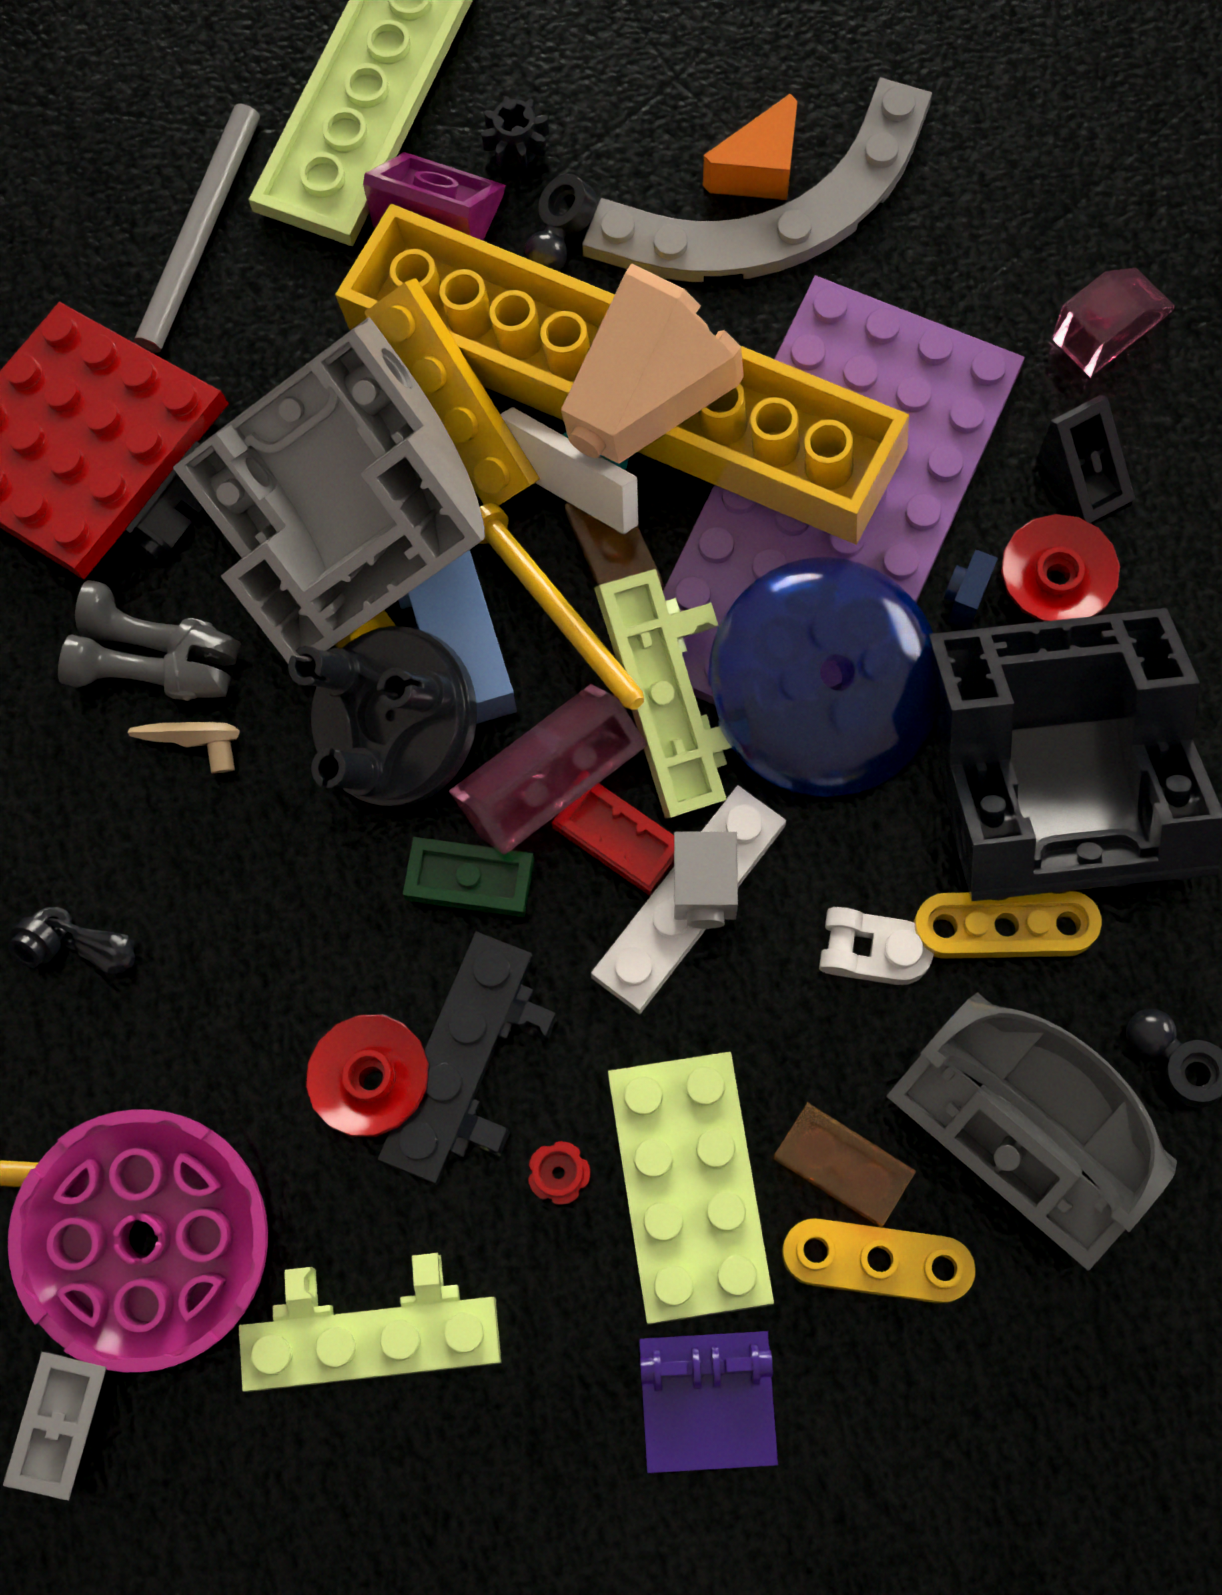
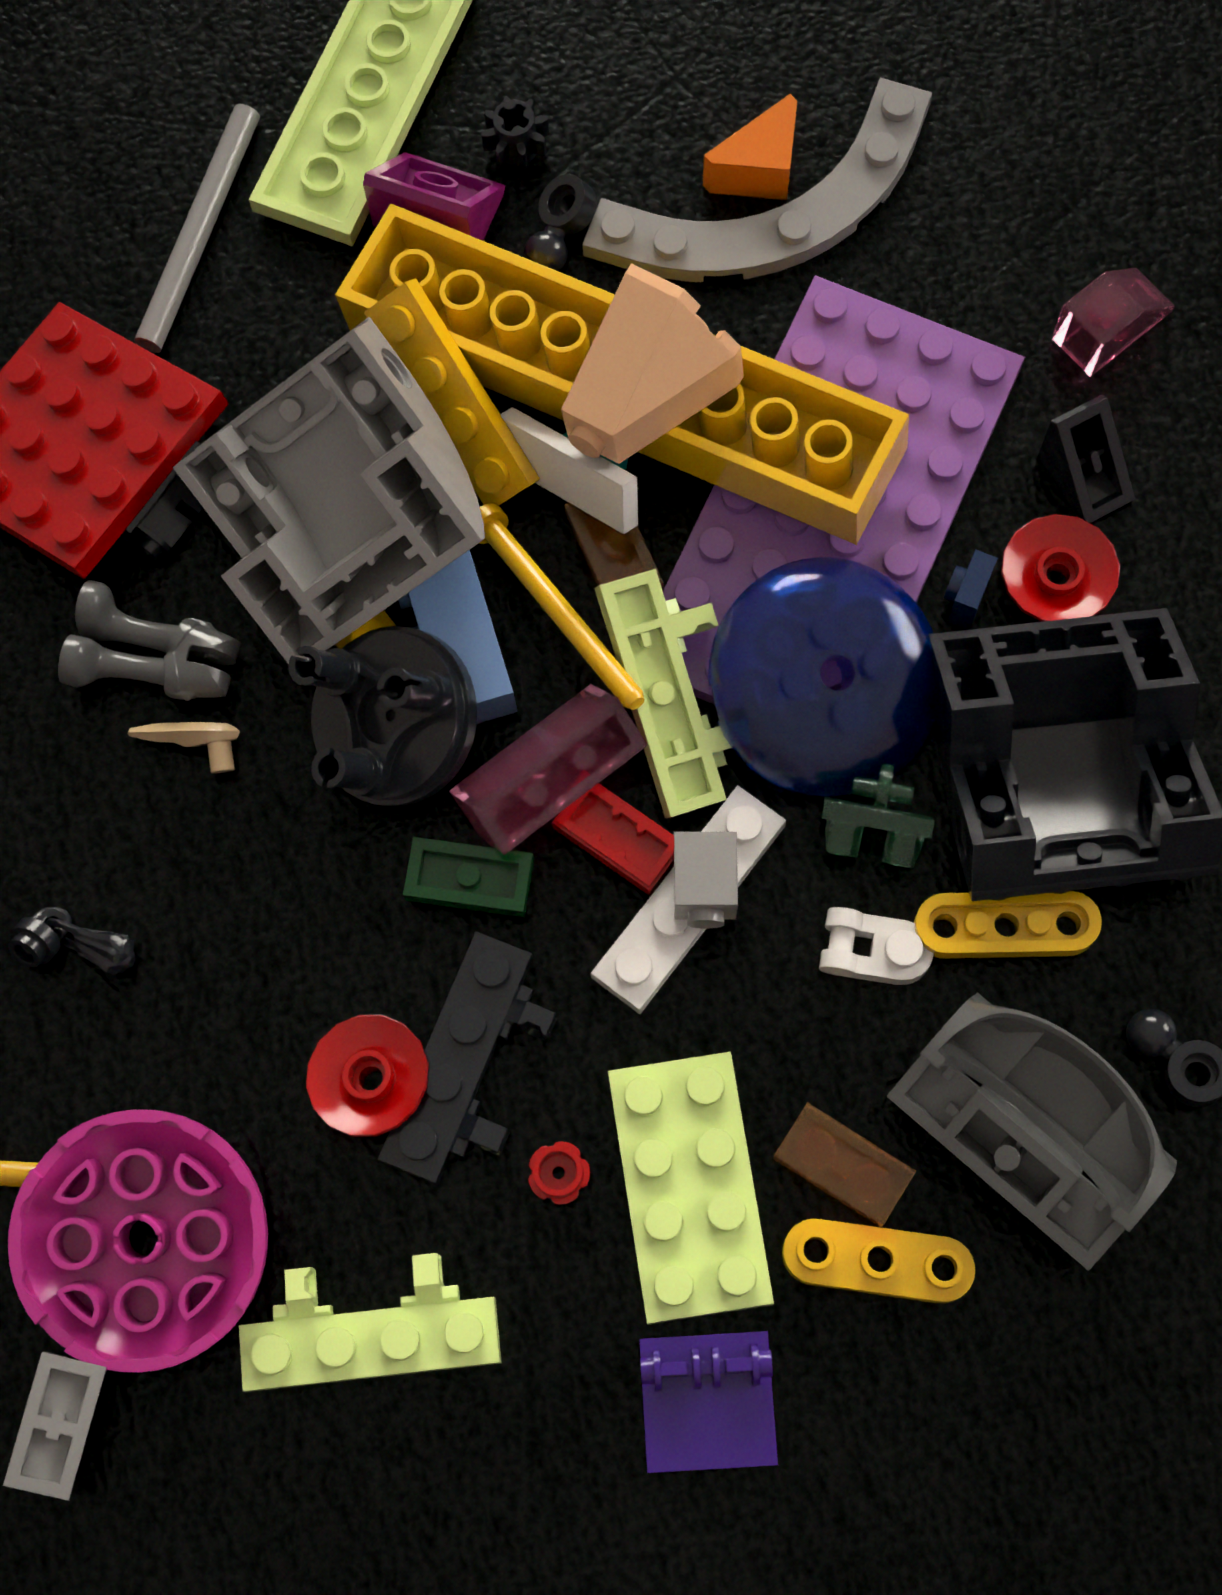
(904, 829): none -> clear green hips

